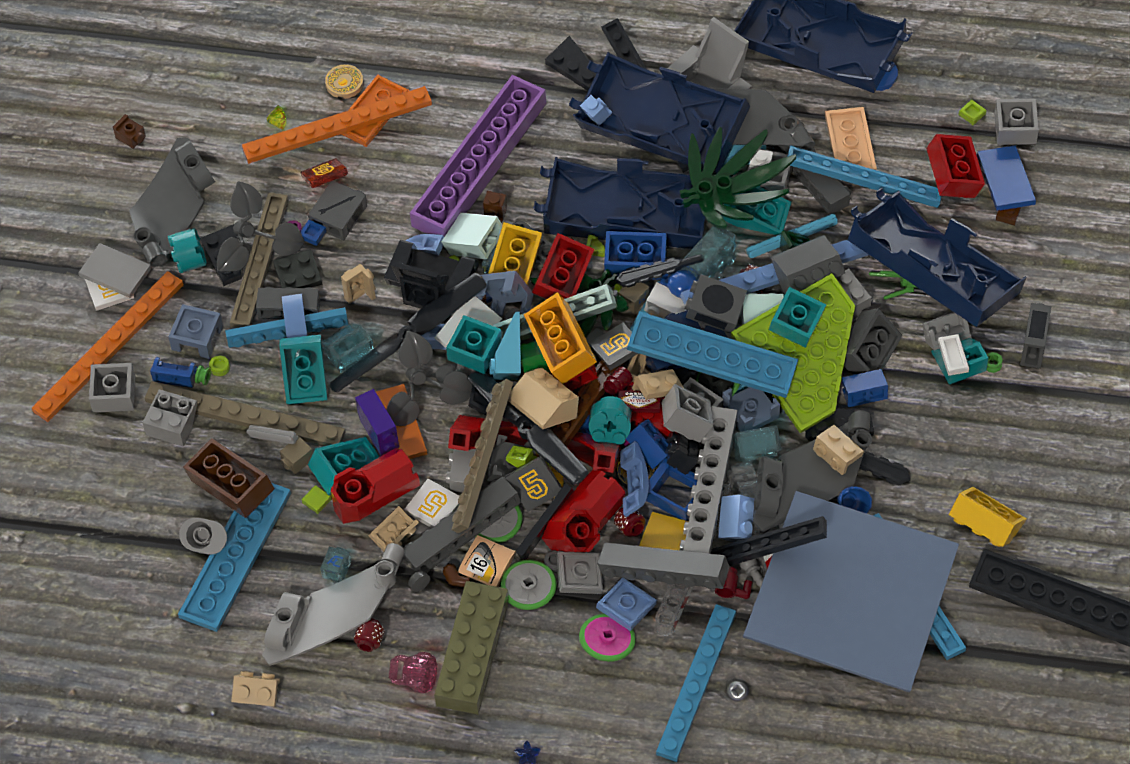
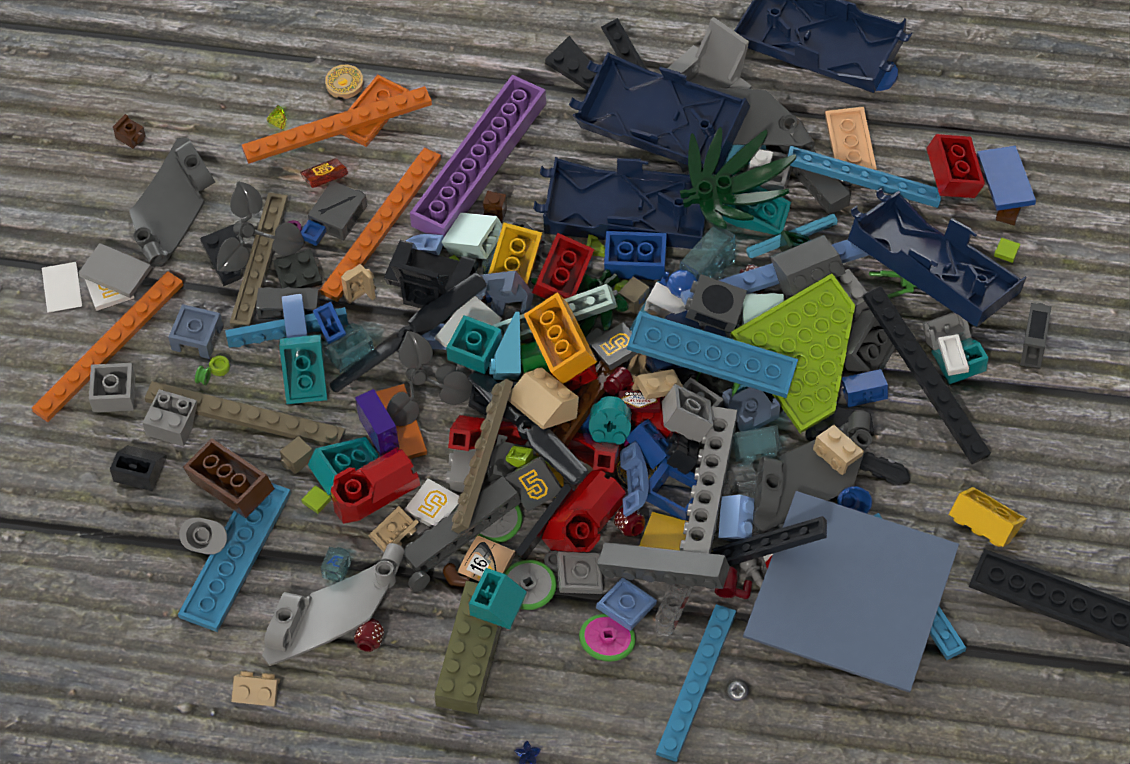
(61, 287): none -> white sticker
(137, 467): none -> black slope
(173, 374): blue hinge -> none
(187, 250): teal brick -> none
(272, 434): light grey axle -> none
(329, 322): none -> blue slope
(382, 221): none -> orange plate
(417, 672): clear pink piece -> none
(497, 599): none -> teal slope
(596, 109): light blue brick -> none
(644, 273): black sword -> none
(797, 317): teal brick -> none
(926, 375): none -> black plate
(972, 112): lime tile -> none
(997, 357): bright green bush -> none
(1007, 250): none -> lime tile
(1016, 121): light grey brick -> none

